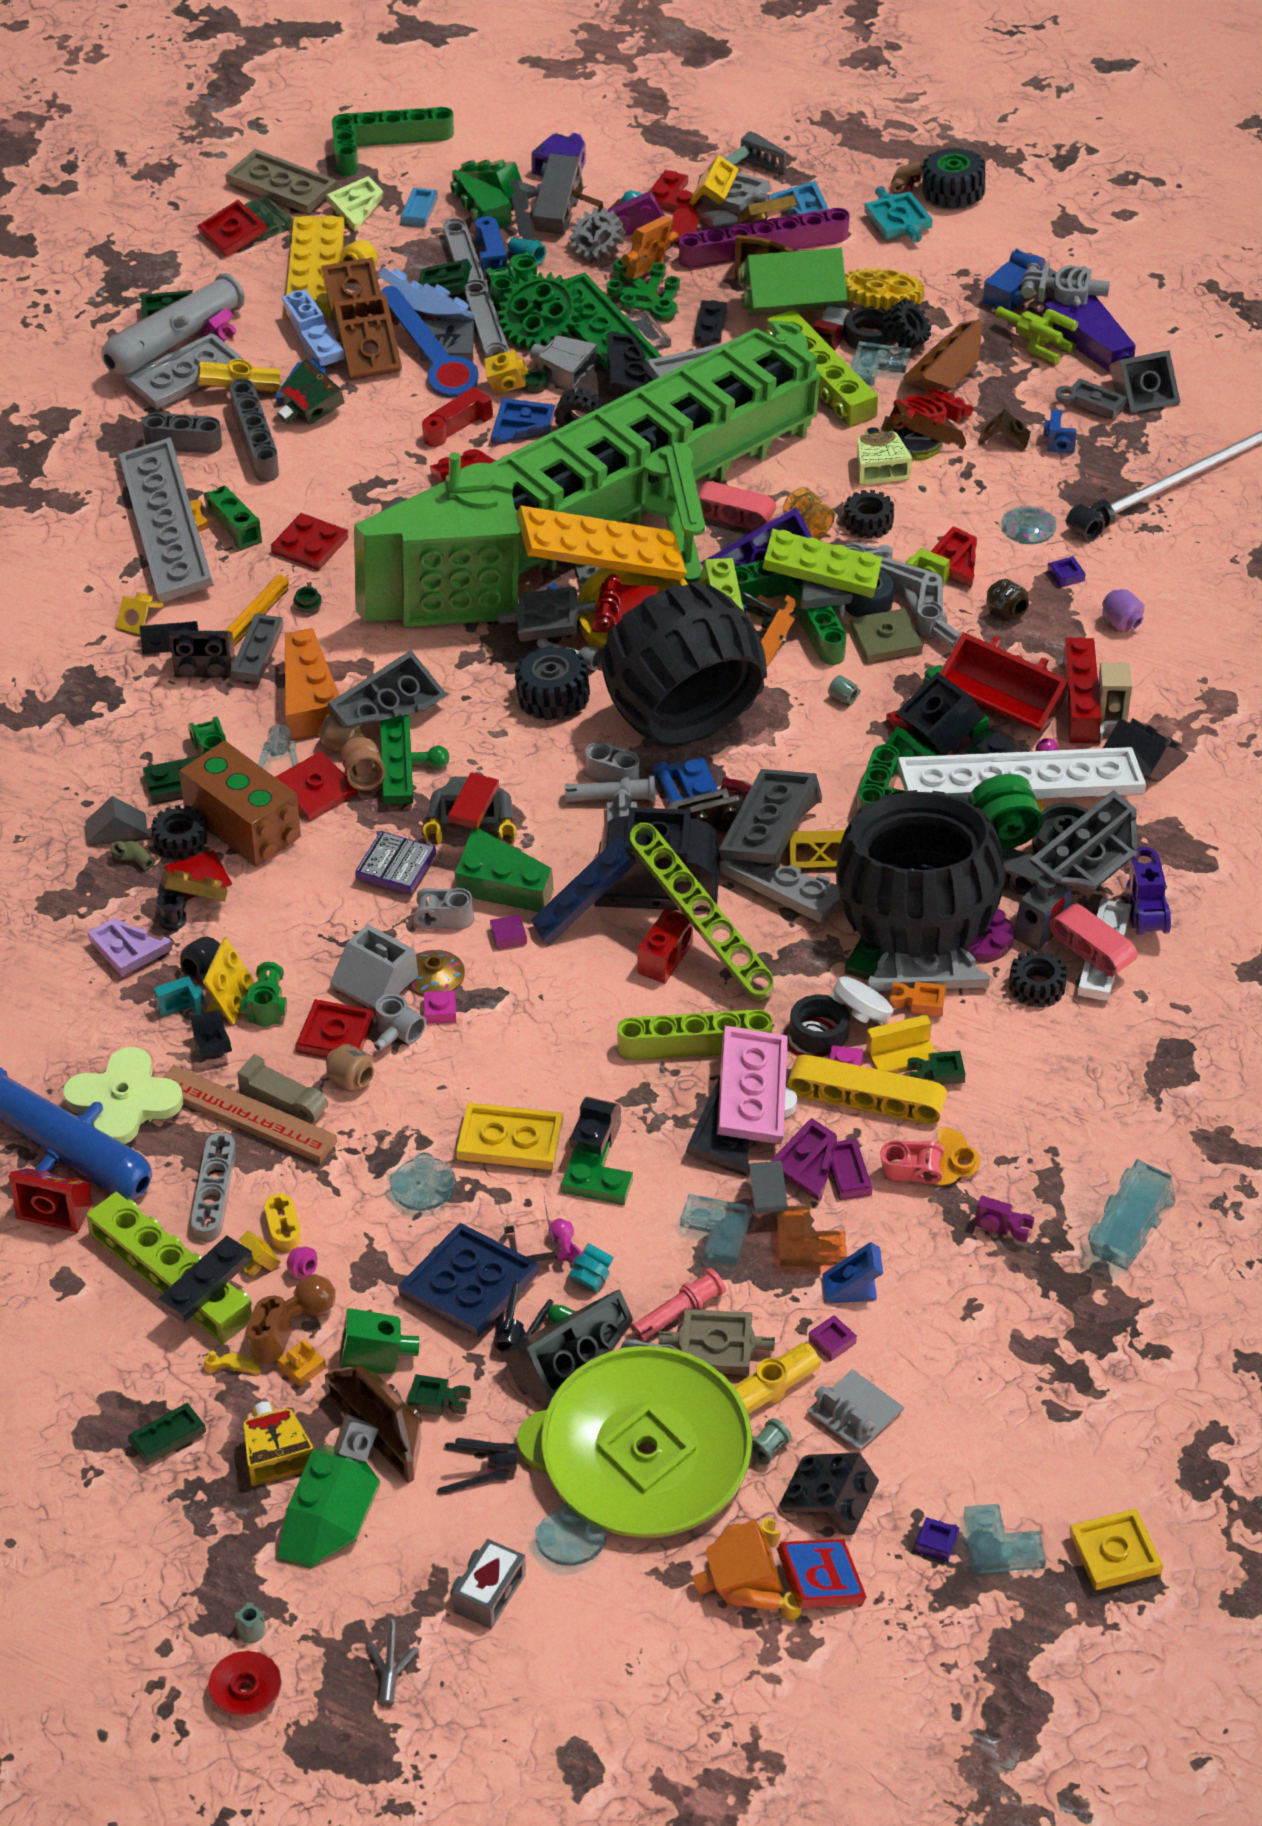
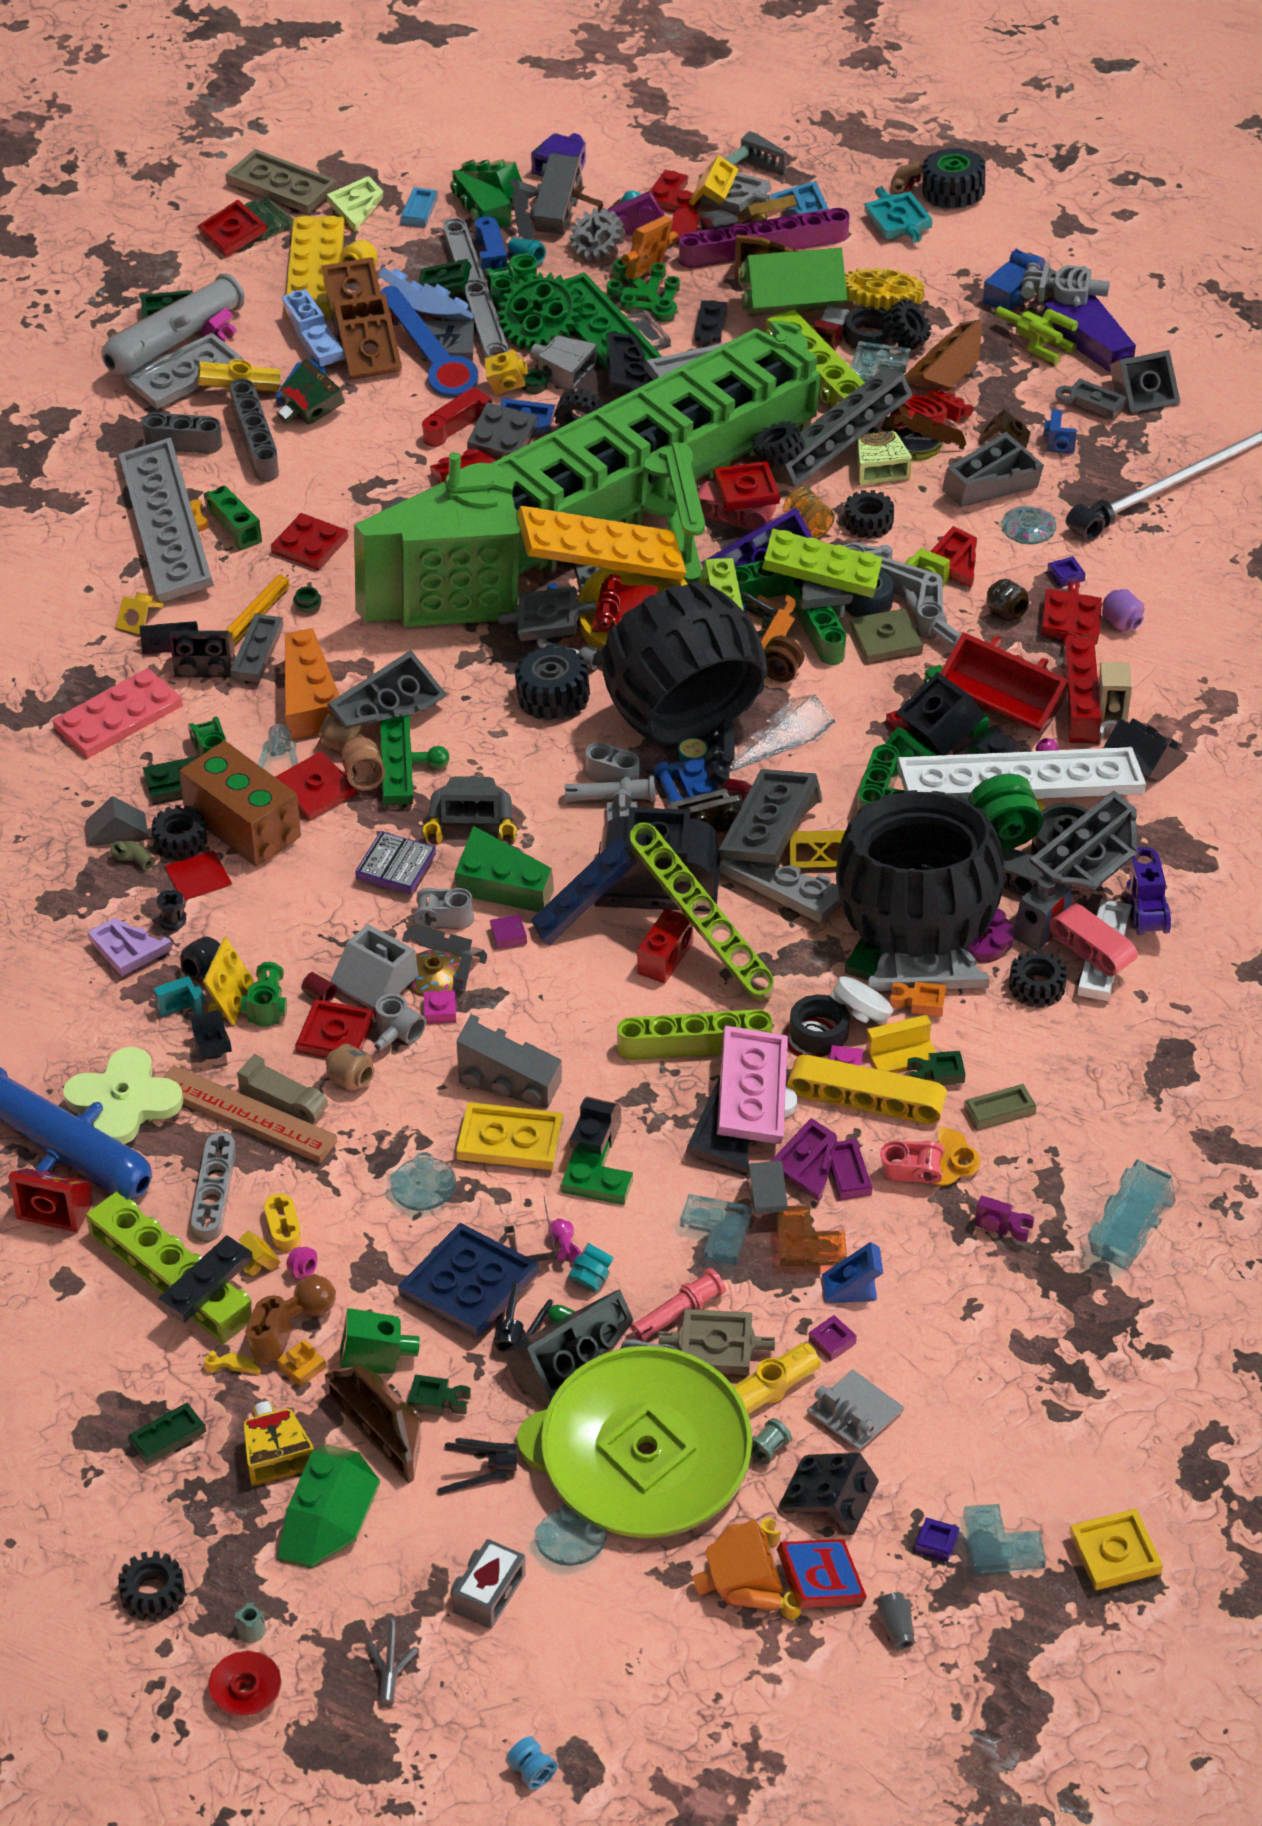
(117, 713): none -> coral plate
(151, 1603): none -> black tyre
(183, 882): pearl gold wing -> none
(319, 987): none -> dark red hinge
(355, 1438): flat silver bracket -> none
(386, 128): green beam -> none
(455, 944): none -> dark grey piece
(473, 800): red tile -> none
(502, 430): none -> dark grey plate
(504, 1067): none -> dark grey wedge
(531, 1763): none -> dark azure wheel
(692, 749): none -> light yellow tile
(720, 752): none -> black hinge
(746, 486): none -> red plate
(778, 443): none -> black tyre
(783, 658): none -> reddish brown wheel
(790, 726): none -> clear wedge
(843, 690): sand green hose -> none
(845, 425): none -> dark grey brick
(896, 1618): none -> dark grey cone
(992, 472): none -> dark grey wedge
(1000, 1106): none -> olive tile
(1071, 614): none -> red plate

